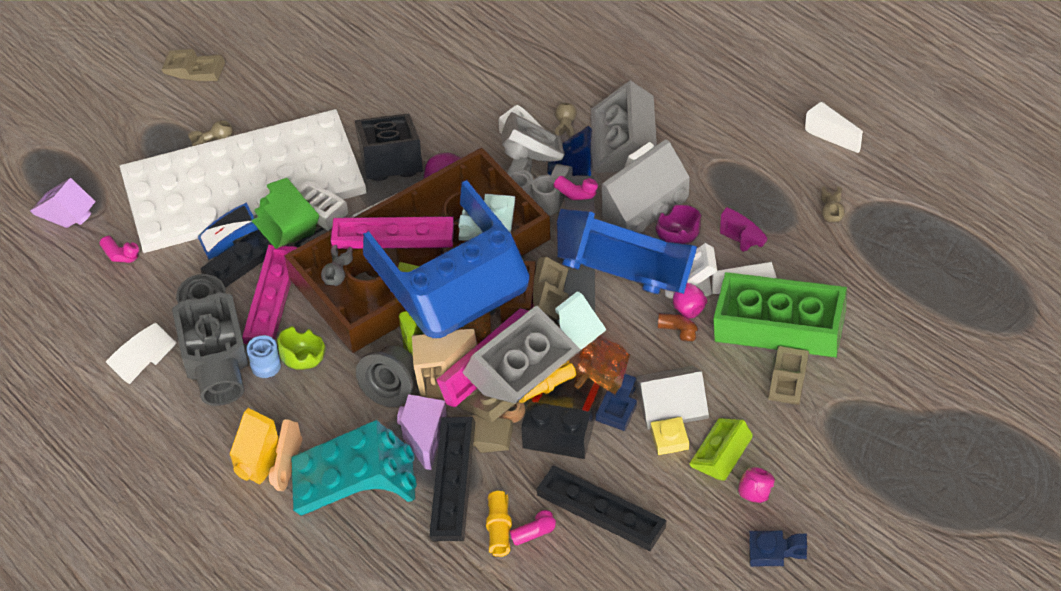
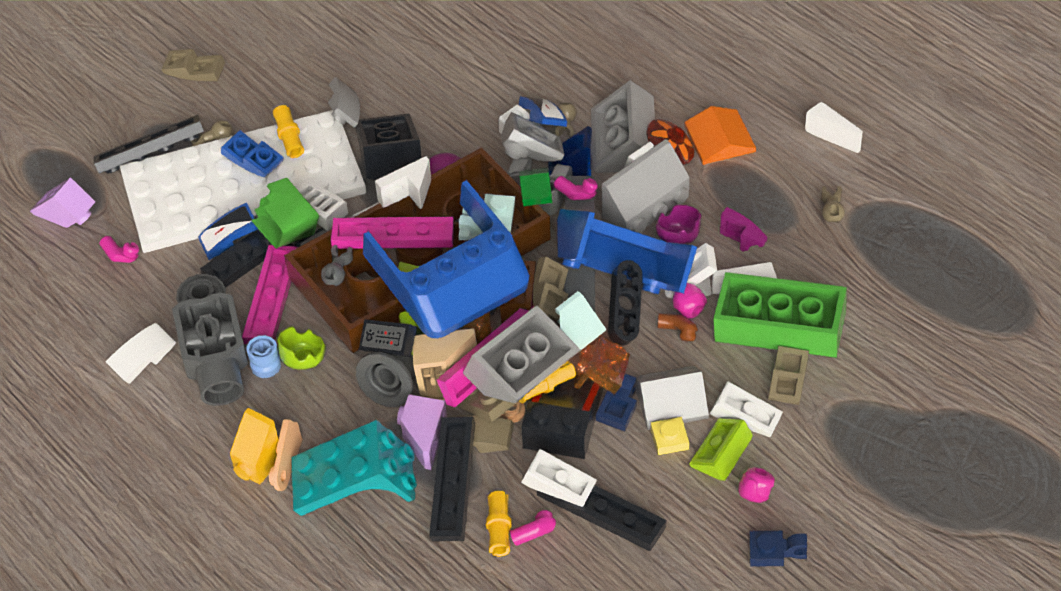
(139, 148): none -> plate
(251, 156): none -> blue slope
(288, 131): none -> yellow pin
(344, 103): none -> light grey slope
(387, 337): none -> tile
(407, 181): none -> white slope
(535, 187): none -> green slope
(543, 111): none -> blue slope
(558, 479): none -> white slope
(618, 313): none -> black beam
(662, 129): none -> clear red dish
(719, 134): none -> orange slope
(741, 405): none -> white slope

